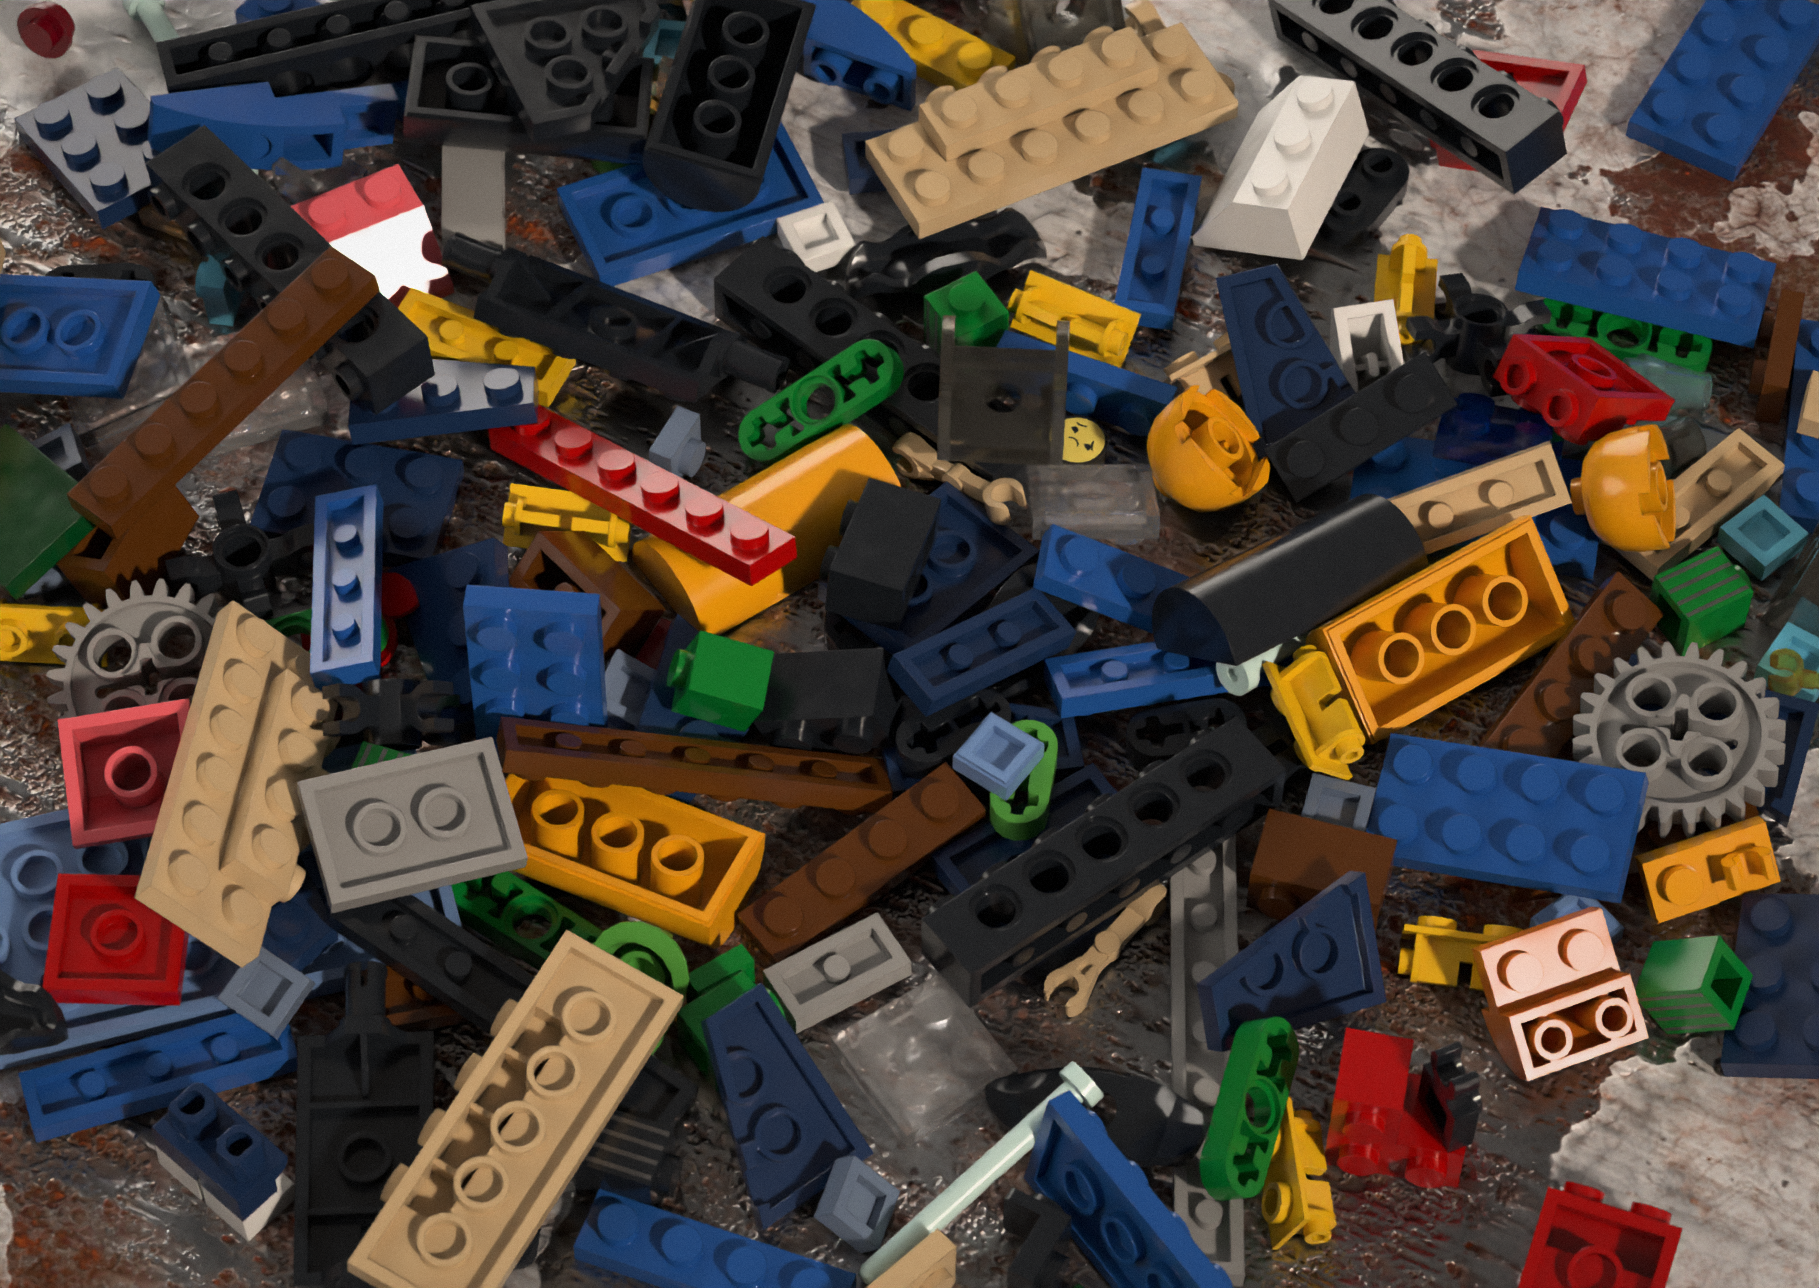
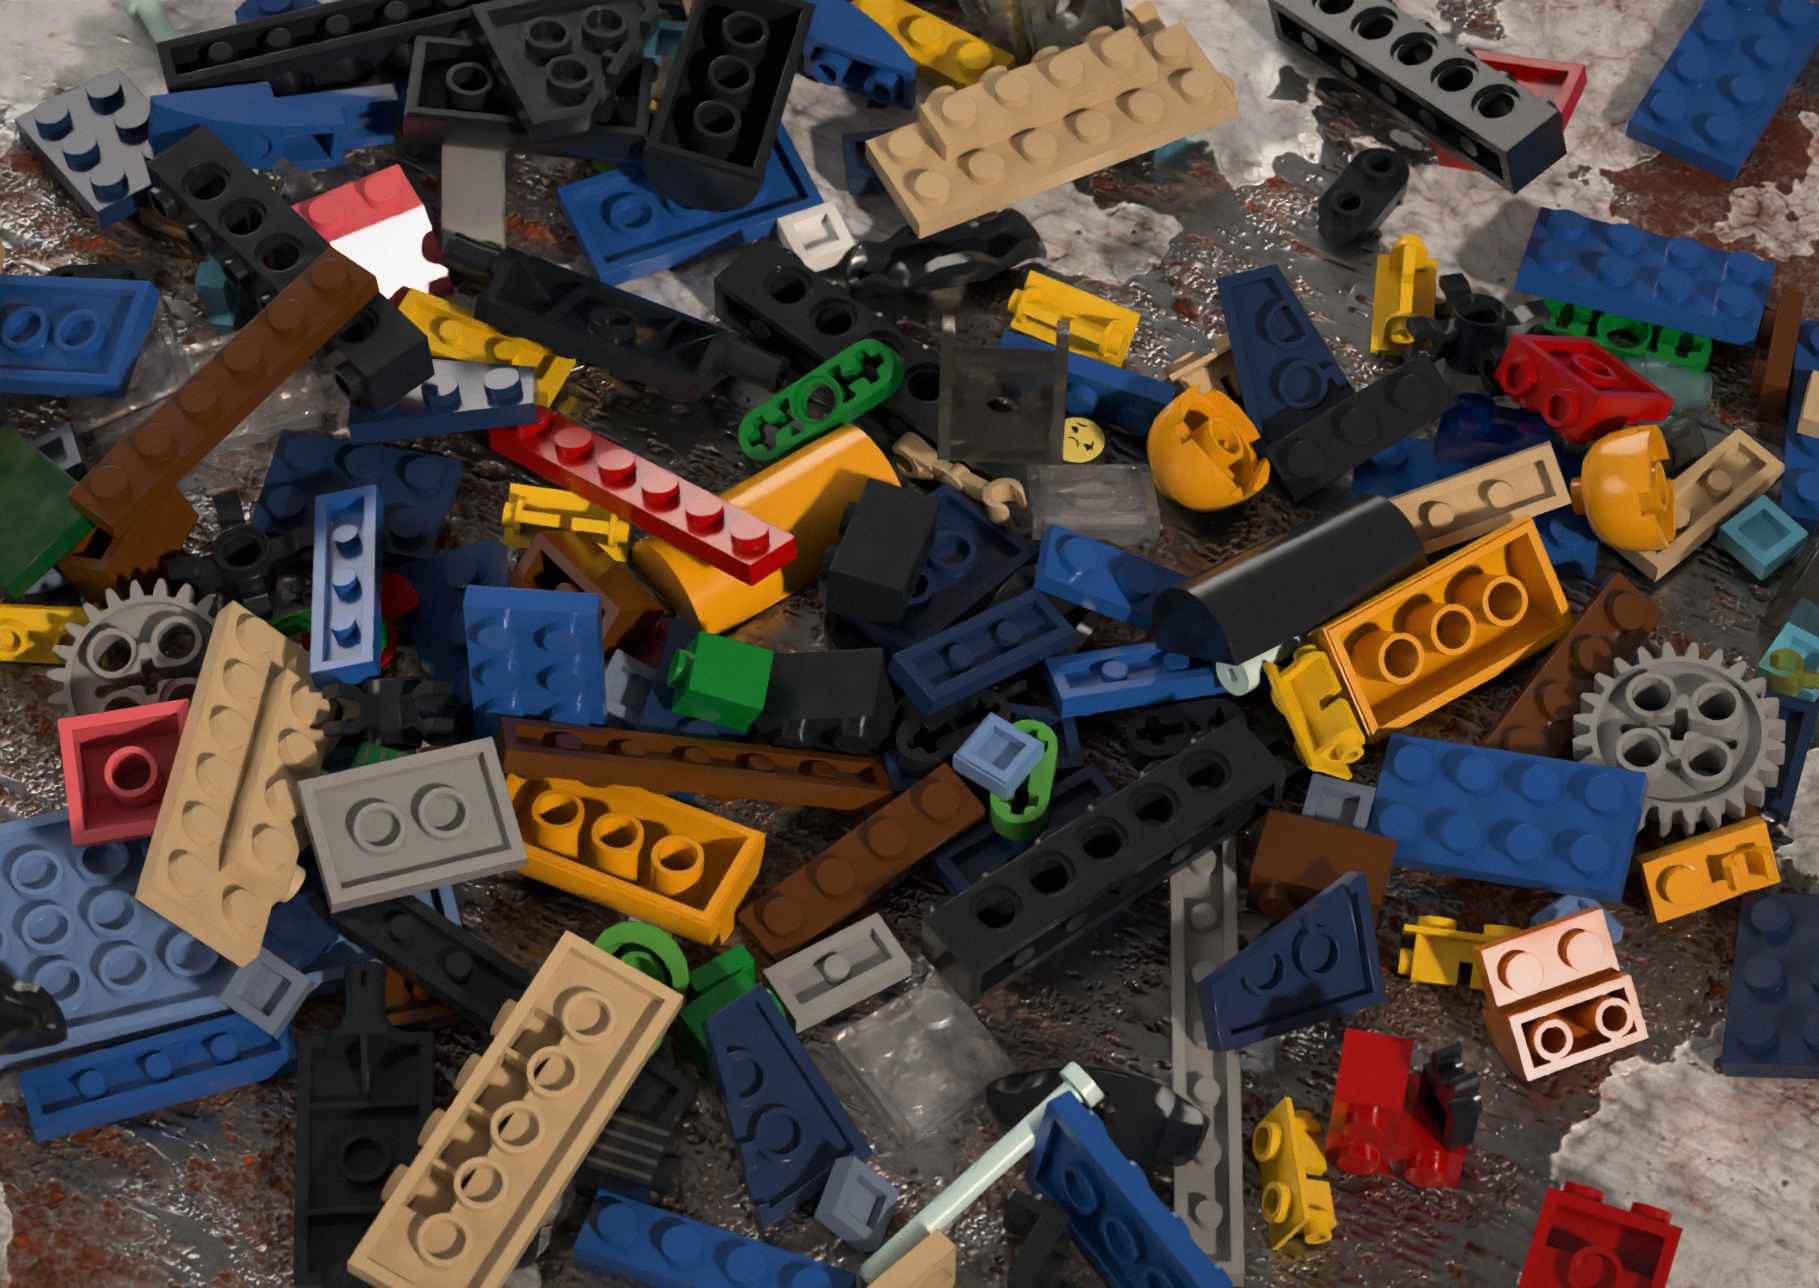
(46, 29): dark red plate -> none
(111, 945): red plate -> none
(223, 1160): dark blue hips -> none
(518, 901): green beam -> none
(679, 444): sand blue plate -> none
(977, 310): green brick -> none
(1084, 971): tan piece -> none
(1158, 246): blue plate -> none
(1235, 1150): green beam -> none
(1287, 171): white slope -> none
(1366, 341): white slope -> none
(1693, 985): green brick -> none
(1701, 600): green brick -> none

